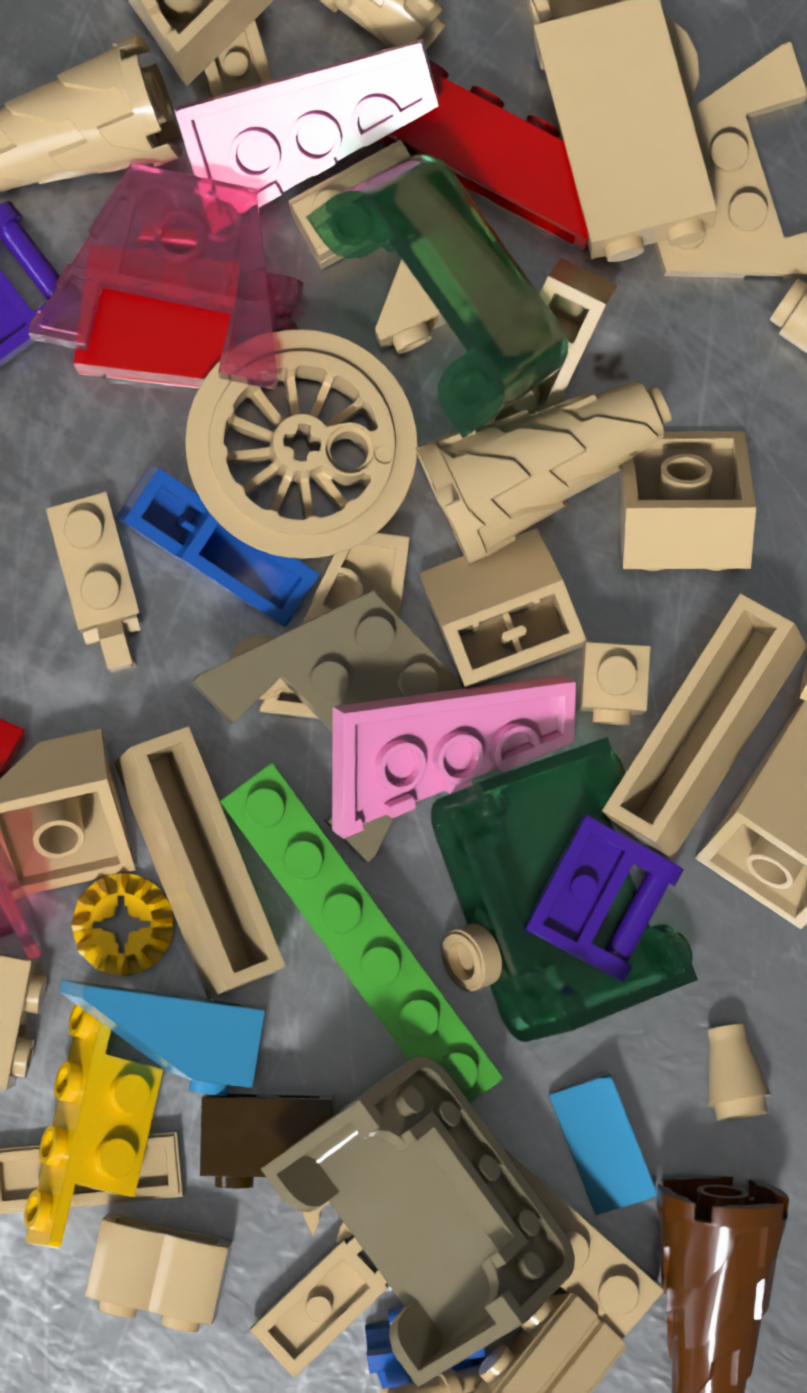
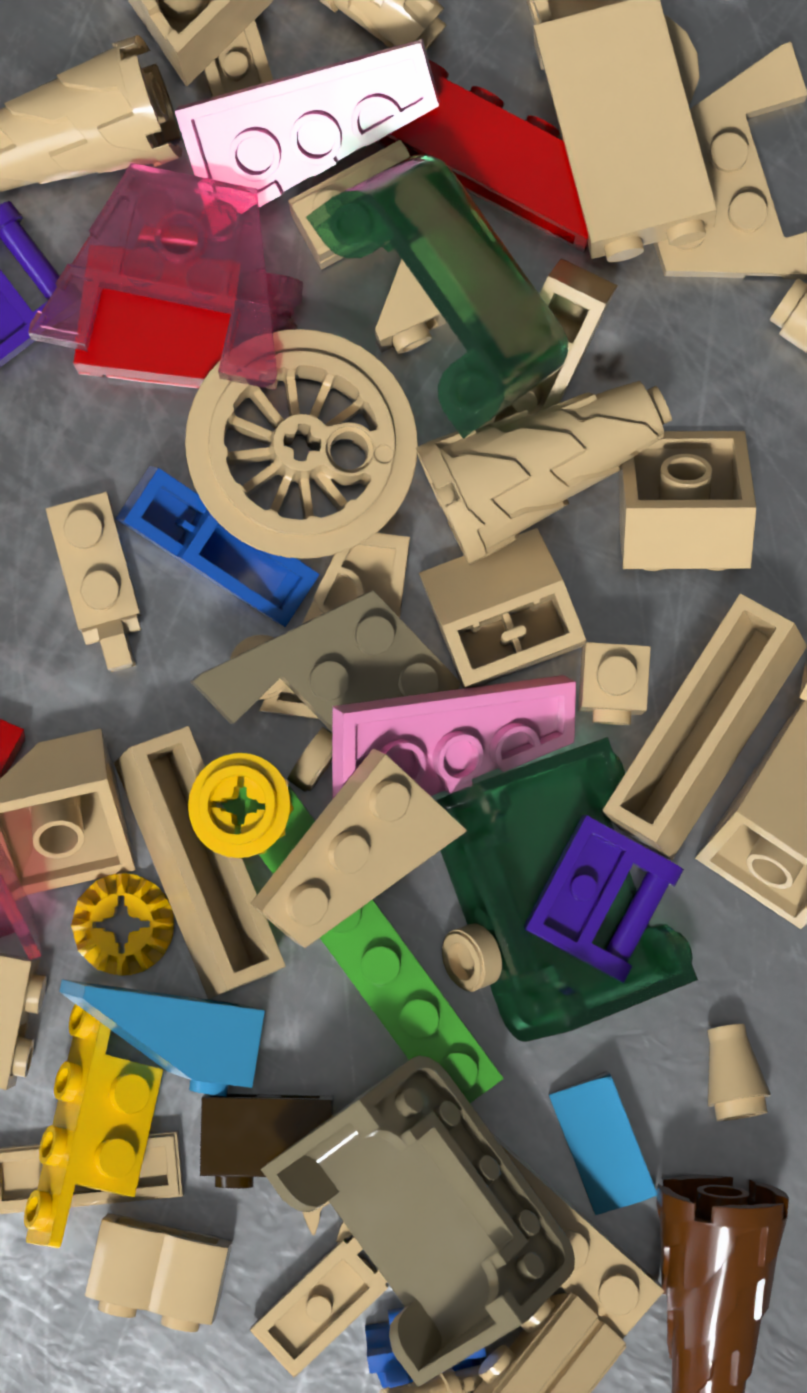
(222, 782): none -> yellow gear
(313, 761): none -> tan tile
(355, 850): none -> tan wing

